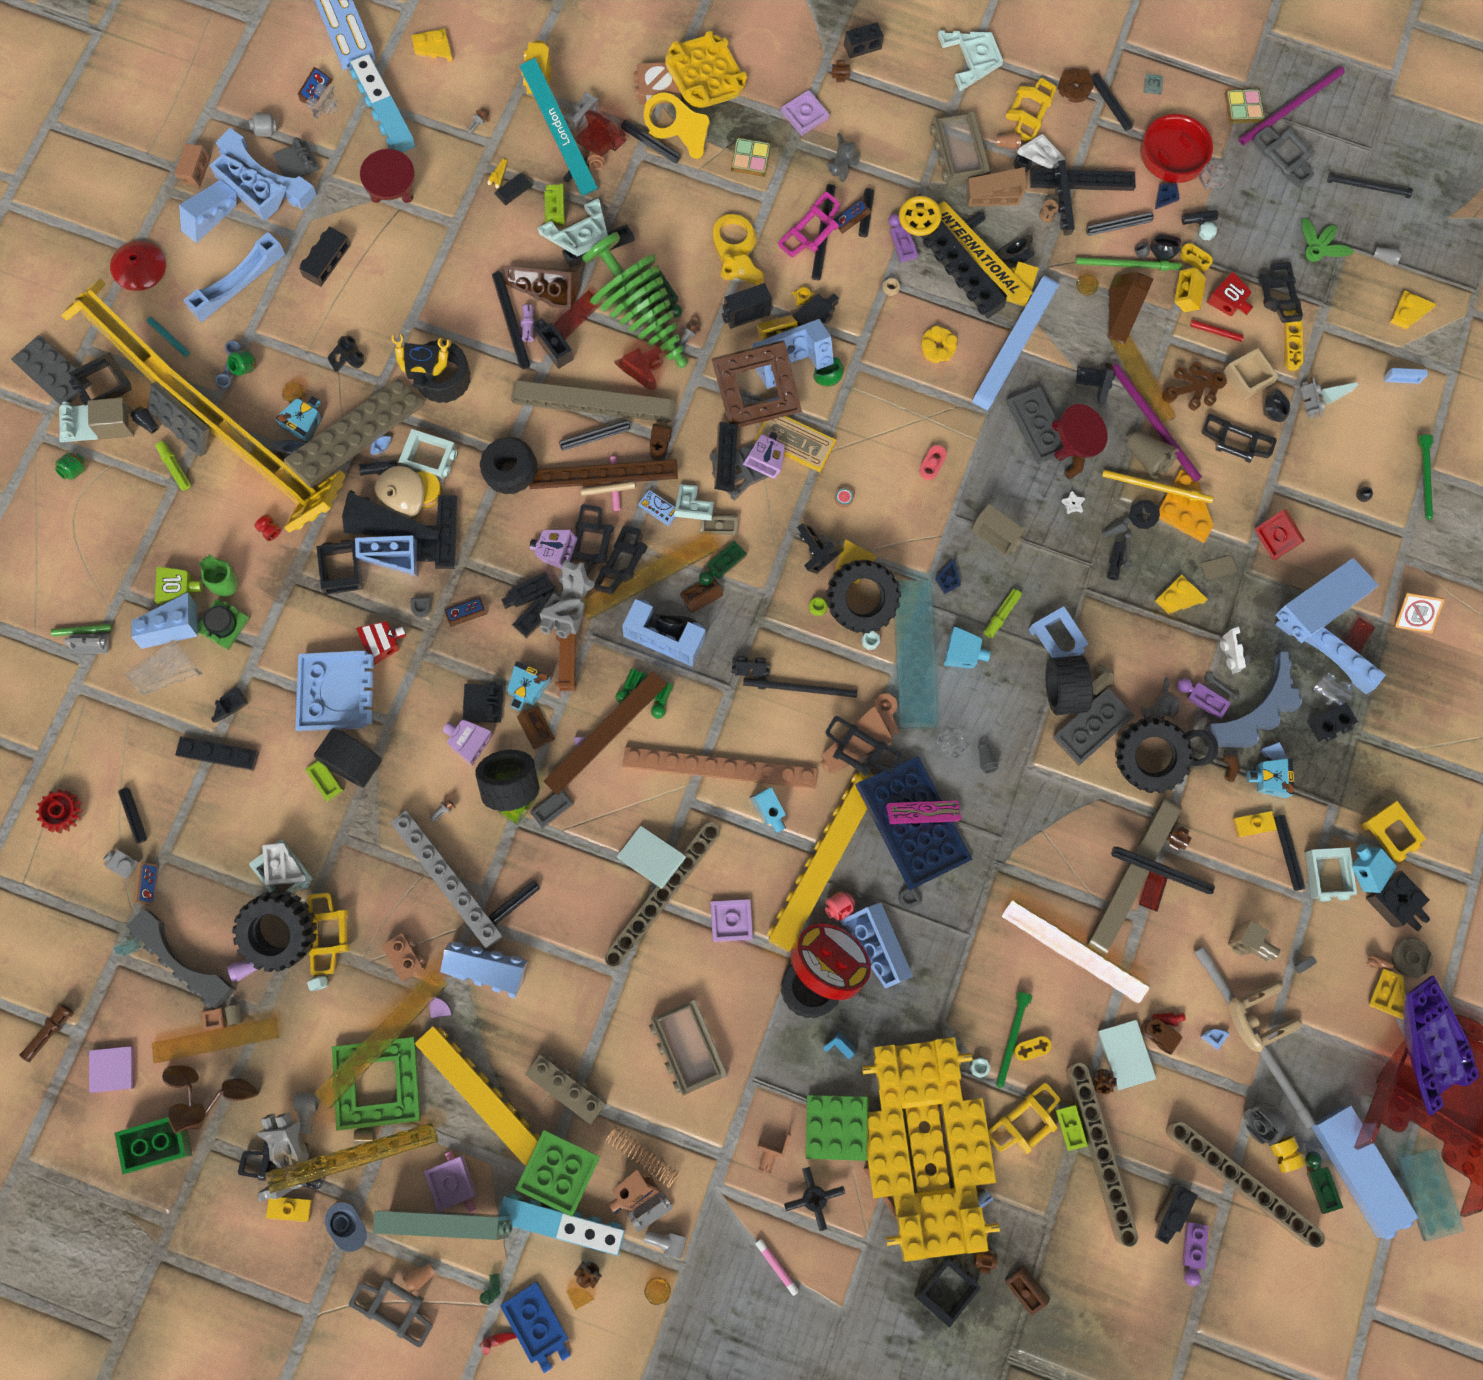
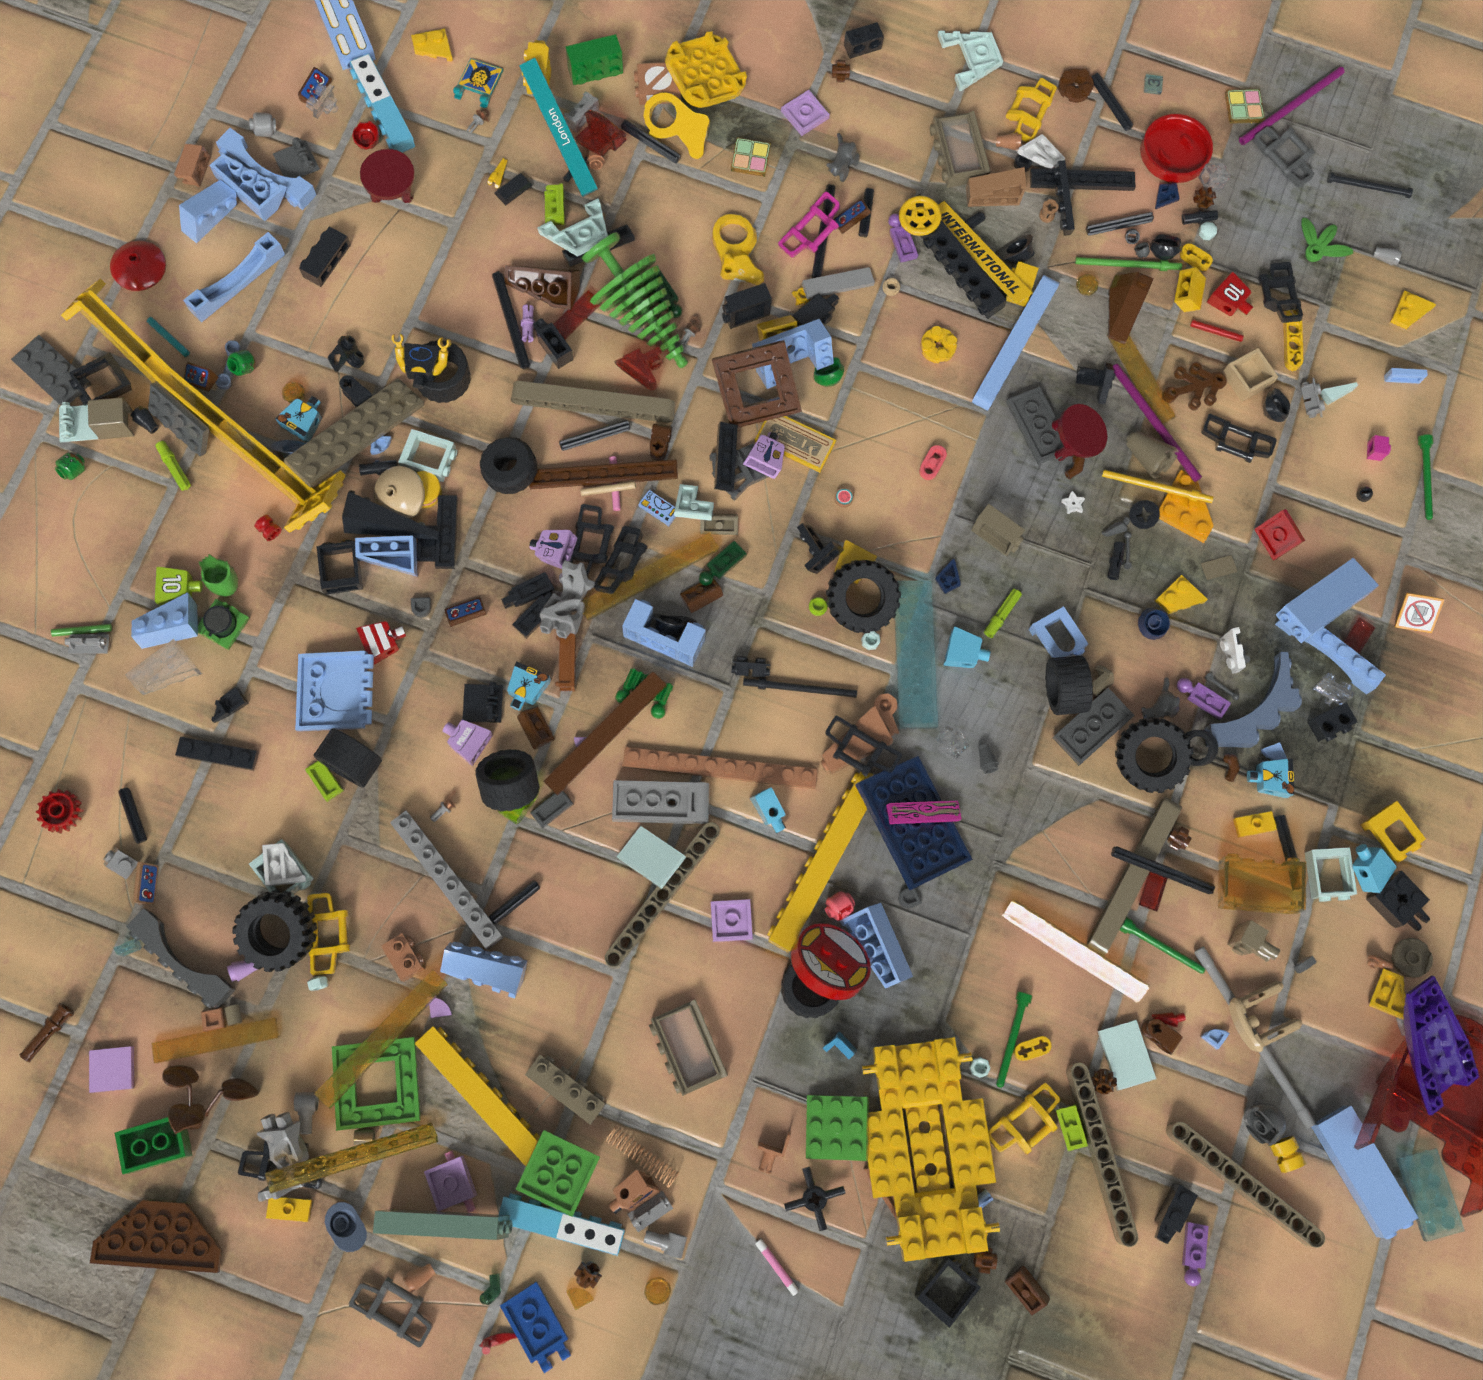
(159, 1238): none -> reddish brown plate
(200, 376): none -> slope
(356, 392): none -> black piece
(366, 135): none -> red hair
(478, 78): none -> flag
(594, 59): none -> green brick
(649, 802): none -> light grey hinge
(838, 282): none -> light grey tile
(1130, 927): none -> green piece
(1131, 239): none -> black hinge
(1153, 623): none -> dark blue hat
(1204, 197): none -> reddish brown gear
(1262, 885): none -> clear yellow windscreen
(1322, 1184): dark green plate -> none
(1378, 448): none -> dark pink plate

